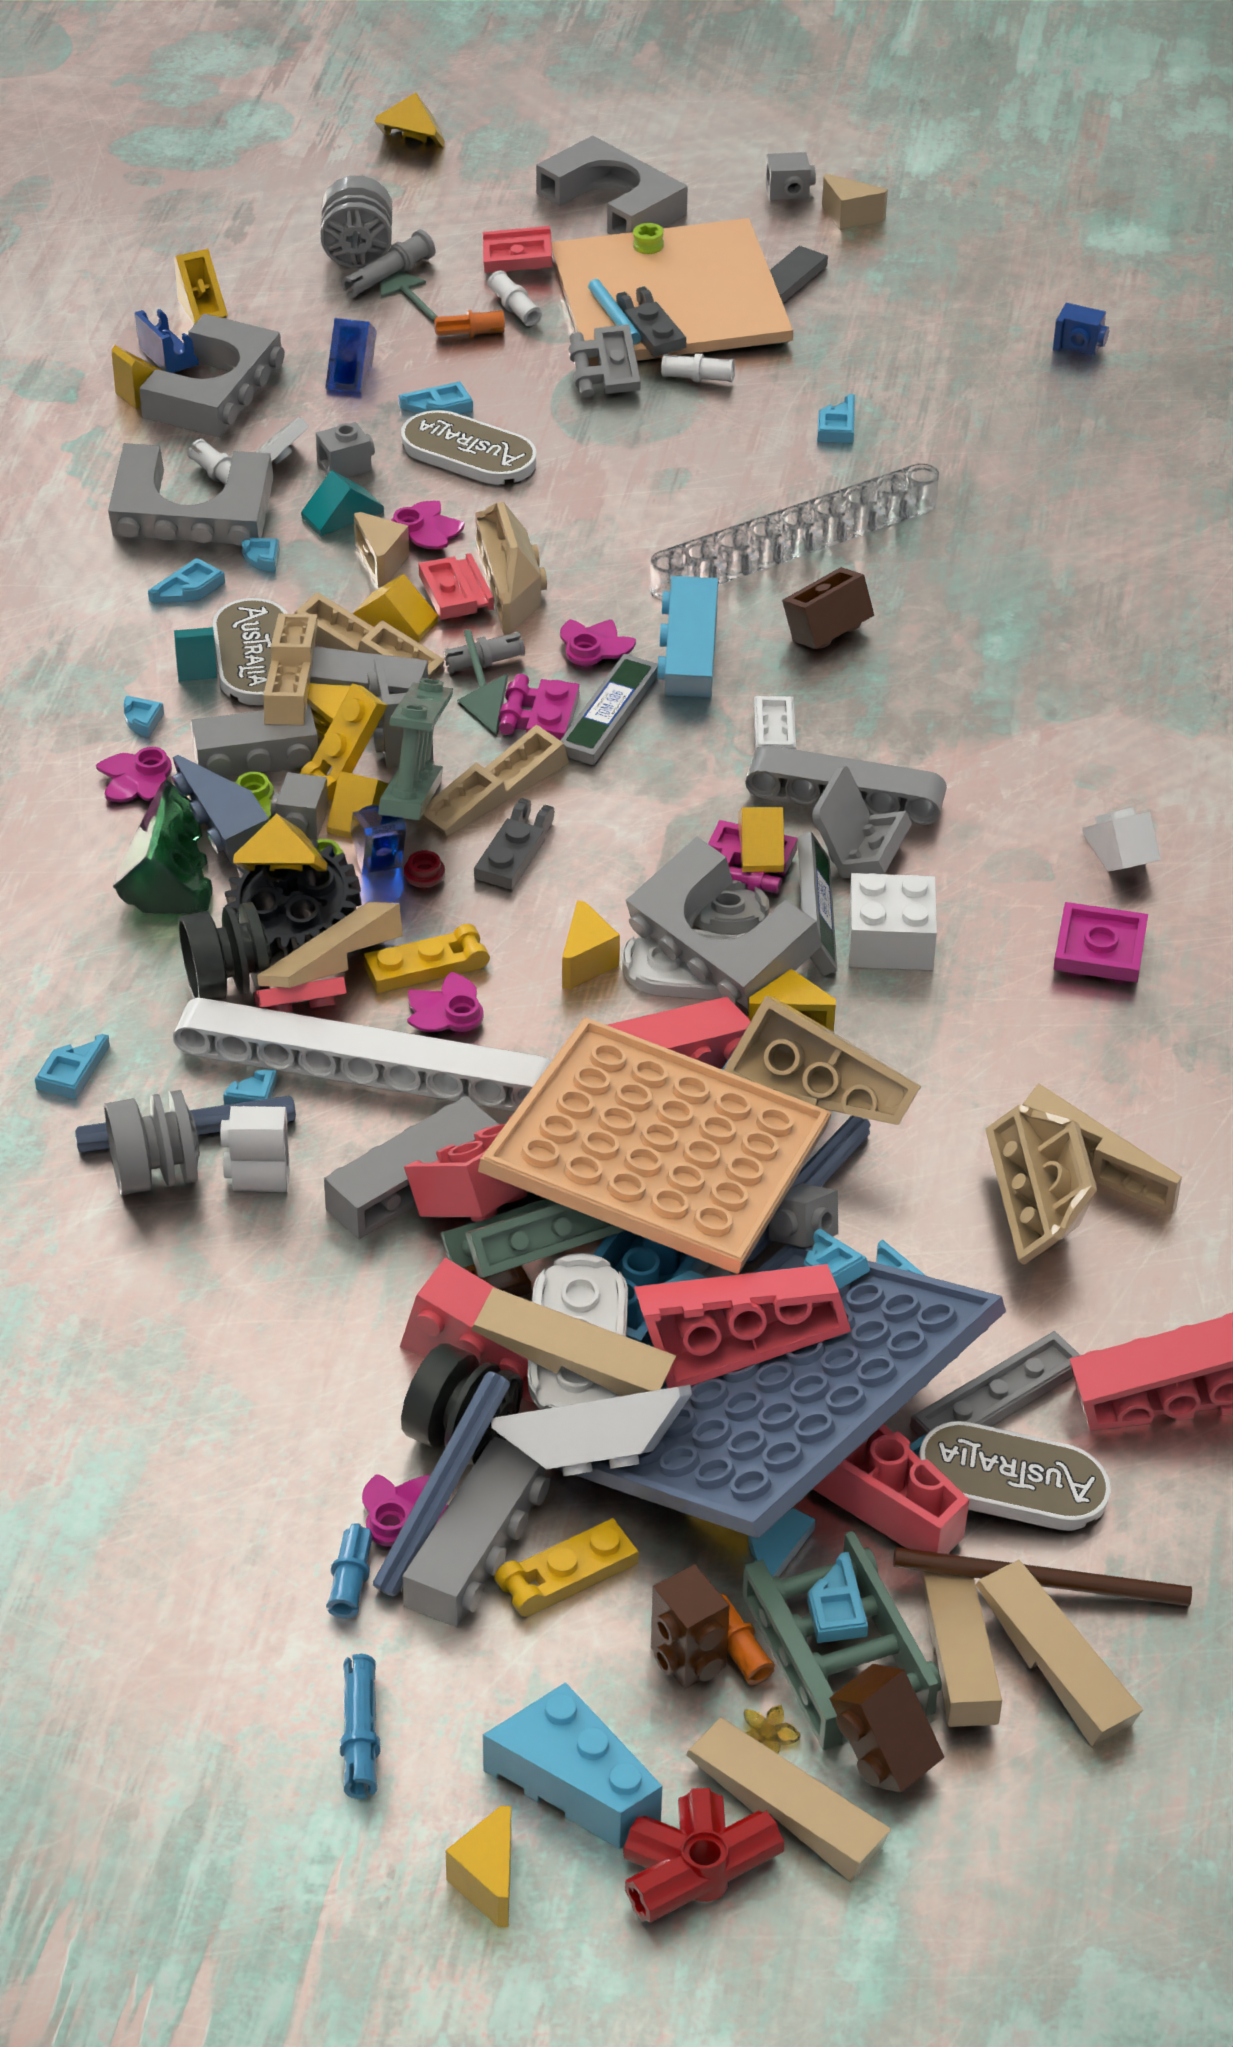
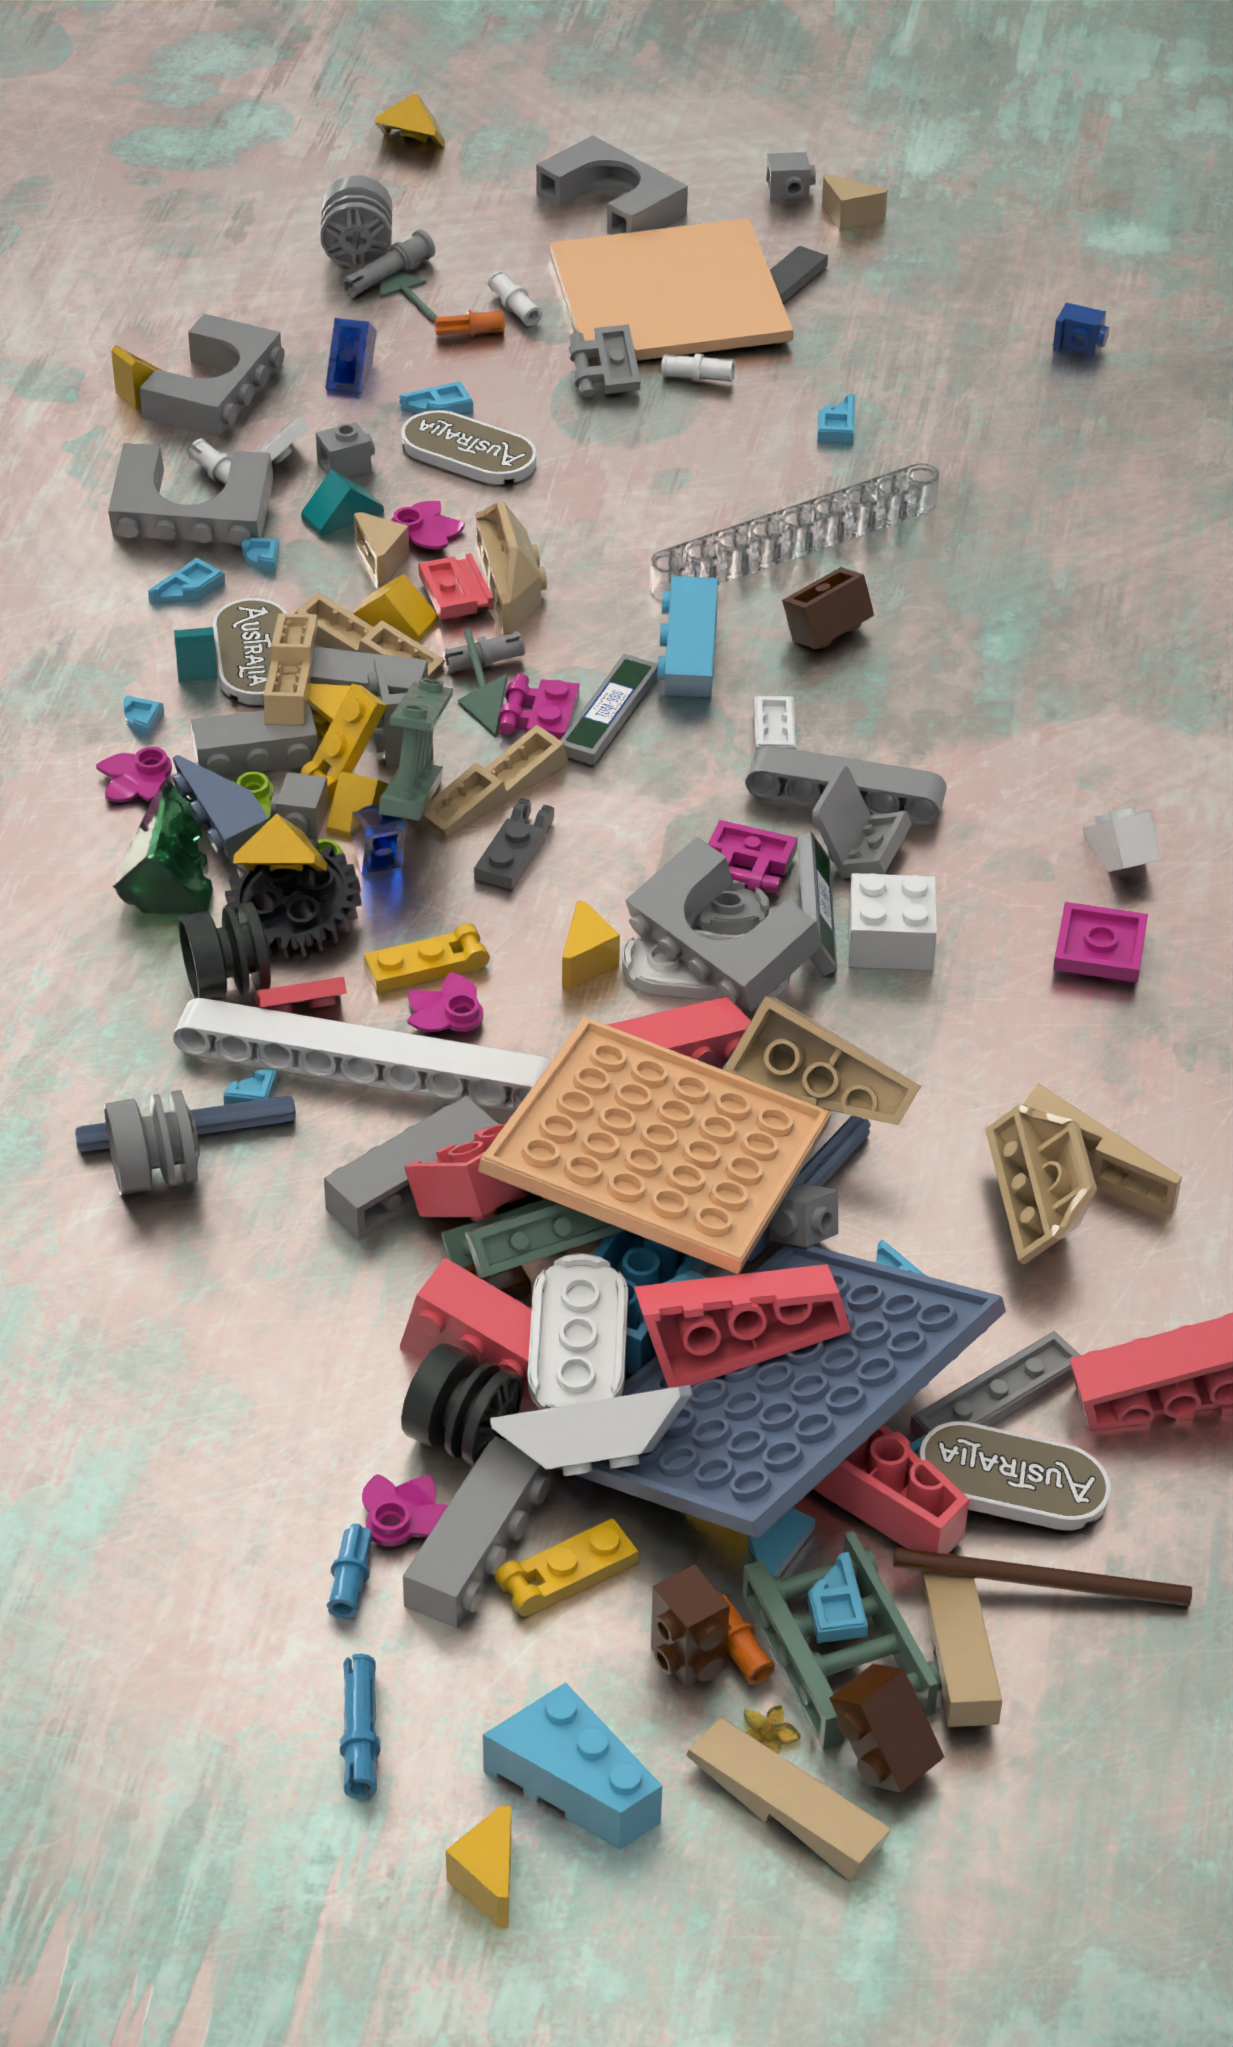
(71, 1068): medium azure tile -> none
(163, 345): blue hinge -> none
(198, 285): yellow slope -> none
(257, 1149): white brick -> none
(328, 951): tan slope -> none
(424, 869): dark red plate -> none
(441, 1482): sand blue axle -> none
(517, 249): coral plate -> none
(565, 1341): tan slope -> none
(594, 643): dark pink plate -> none
(612, 308): medium azure bar -> none
(648, 238): lime bush -> none
(656, 328): dark grey hinge -> none
(697, 1857): red piece -> none
(761, 839): yellow slope -> none
(799, 994): yellow slope -> none
(842, 1260): medium azure tile -> none
(1067, 1660): tan slope -> none

